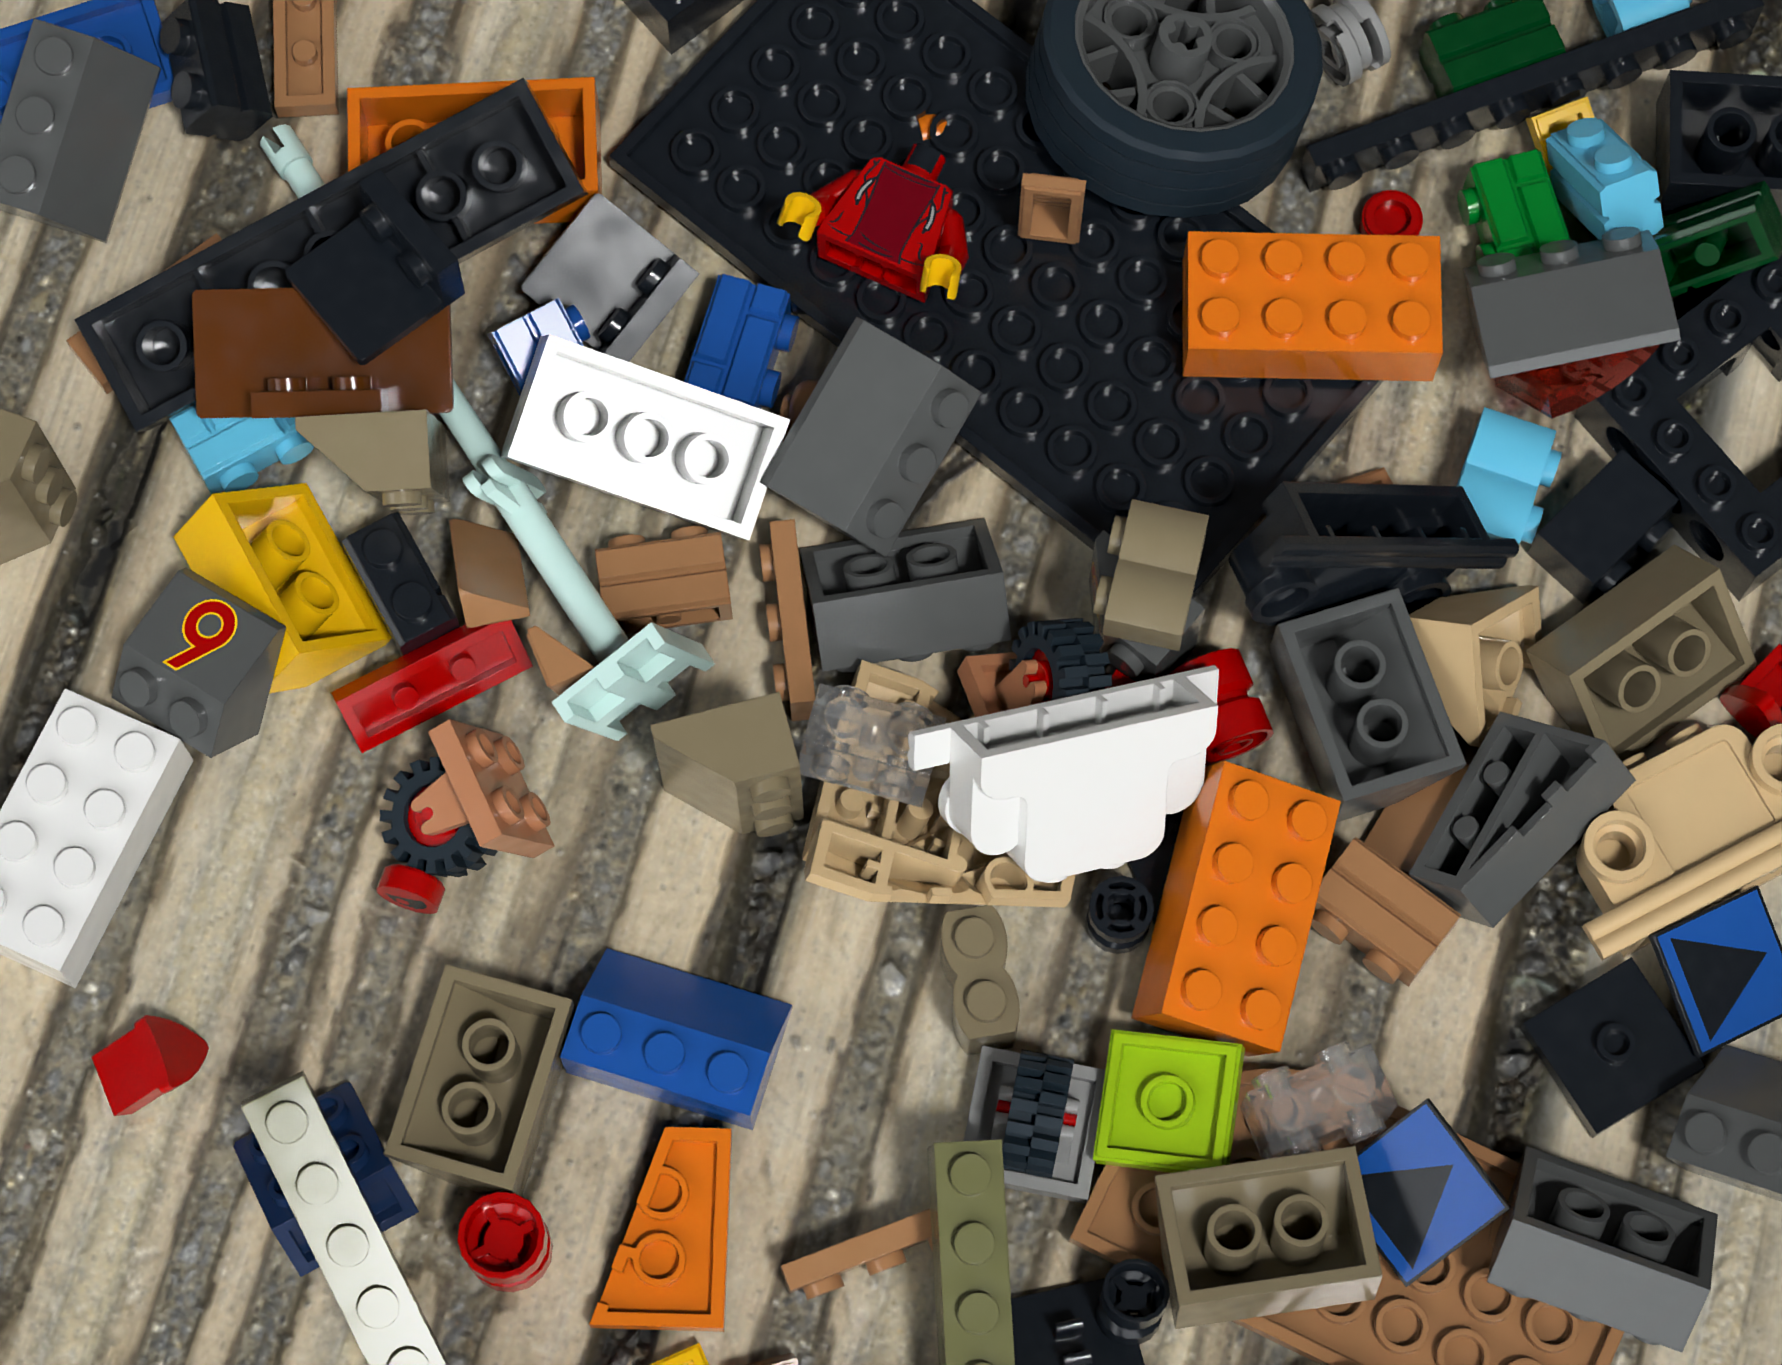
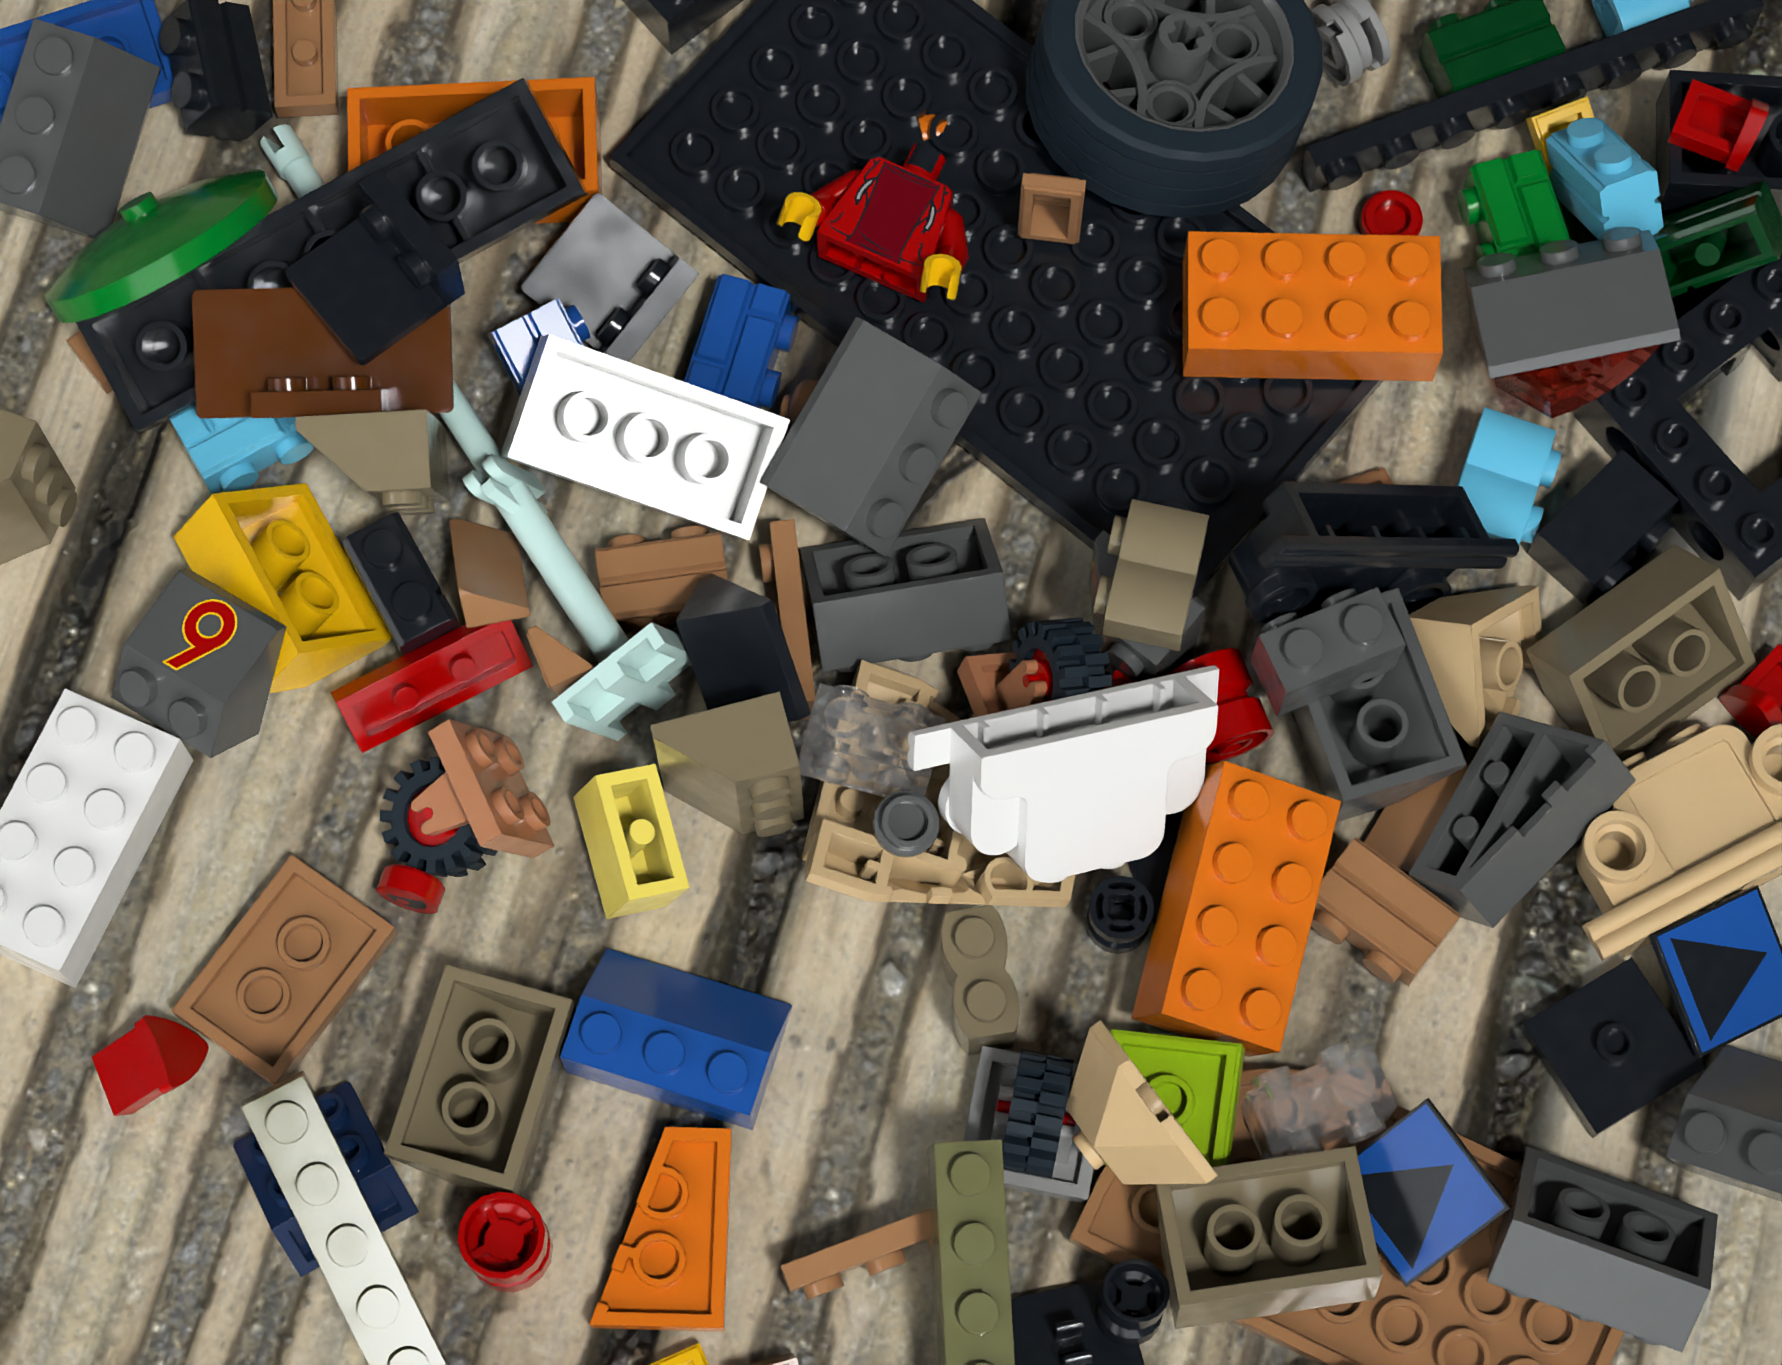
(159, 243): none -> green dish
(285, 971): none -> medium nougat plate
(631, 841): none -> light yellow brick
(738, 647): none -> black slope
(906, 824): none -> dark grey plate
(1127, 1120): none -> tan slope
(1327, 649): none -> dark grey brick
(1718, 124): none -> red tile

